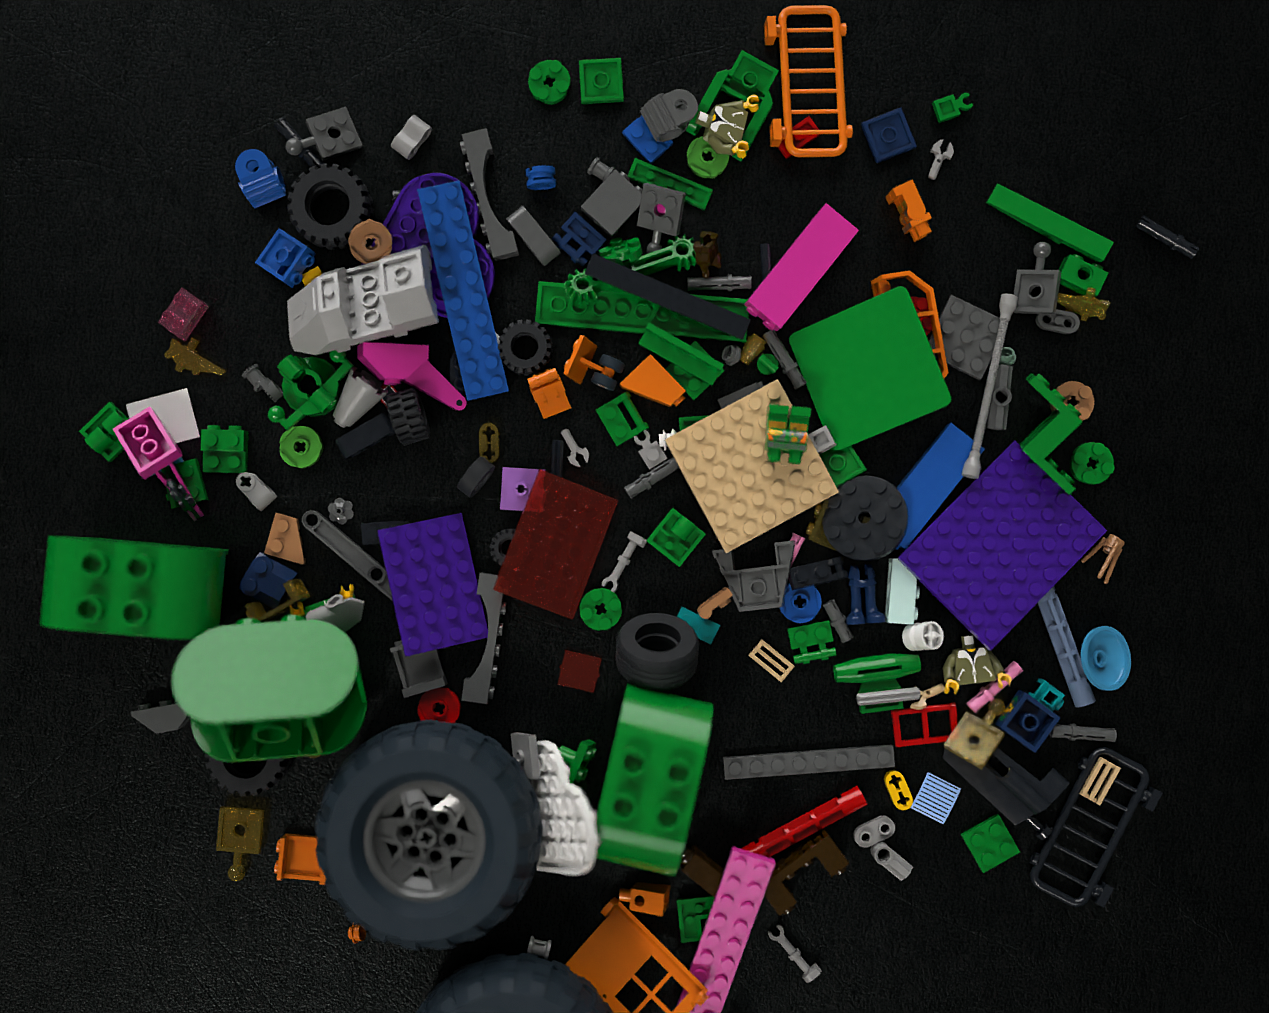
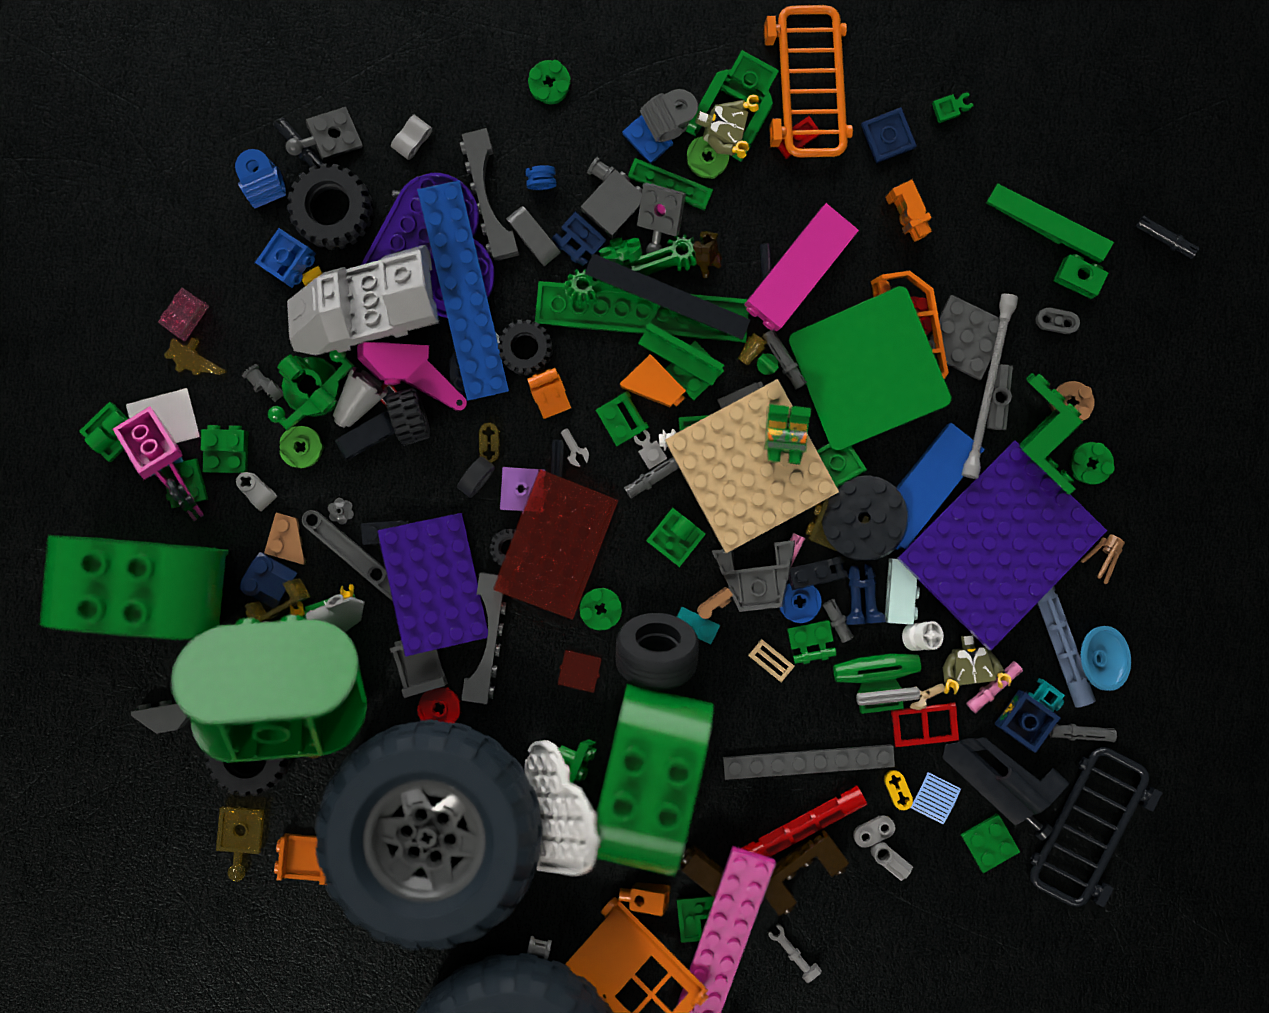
(356, 933): orange plate -> none
(366, 230): medium nougat plate -> none
(526, 753): light grey plate -> none
(581, 358): orange plate -> none
(601, 80): green plate -> none
(635, 540): light grey piece -> none
(718, 283): dark grey pin -> none
(731, 354): dark grey plate -> none
(822, 439): light grey plate -> none
(939, 158): light grey bar -> none
(971, 726): clear yellow plate -> none
(1007, 356): sand green plate -> none
(1046, 279): dark grey plate -> none
(1084, 305): clear yellow piece -> none
(1107, 784): tan tile -> none

